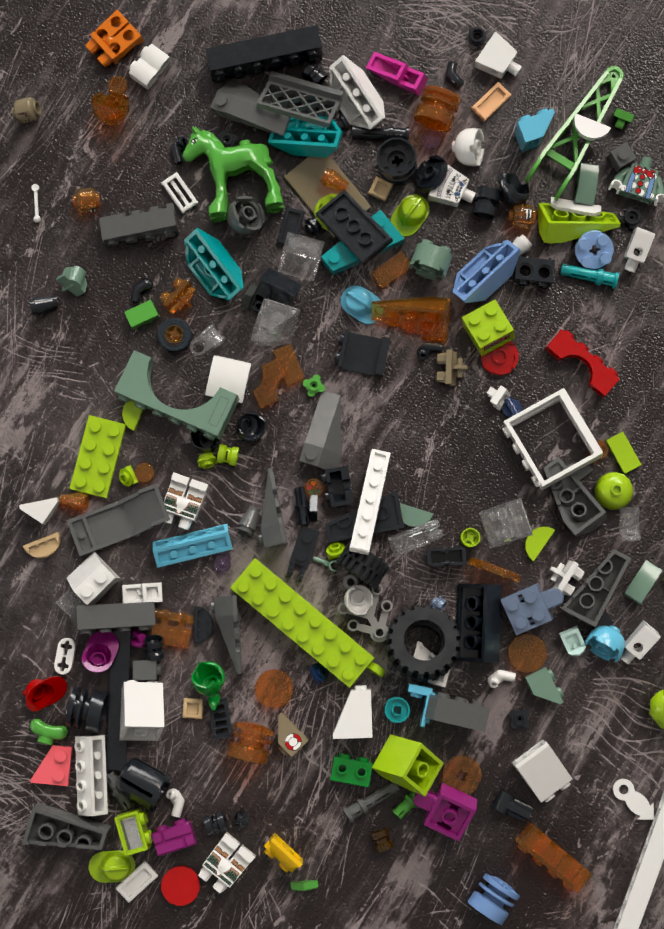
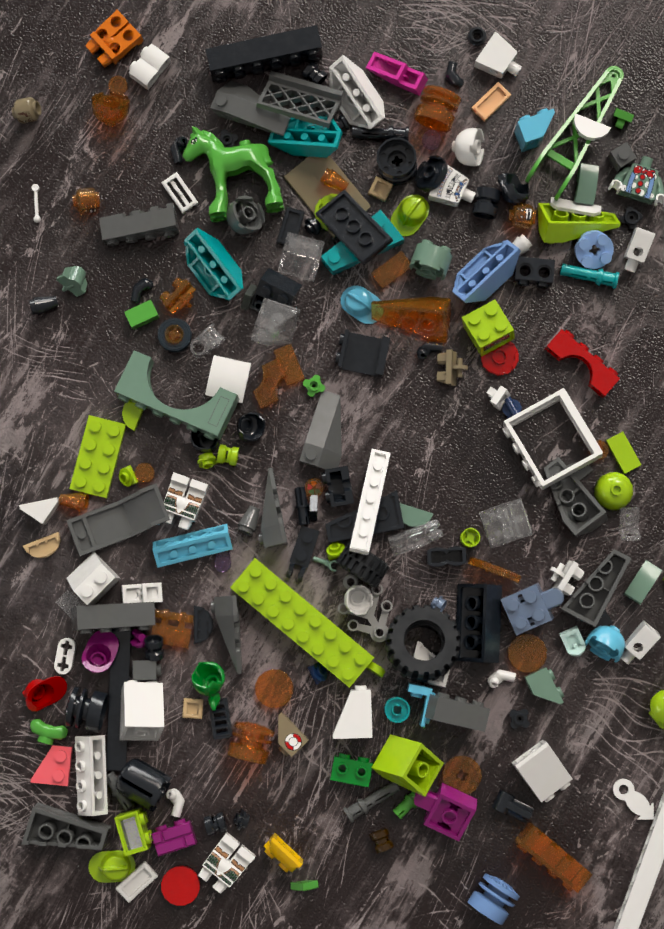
(537, 541): lime tile -> none

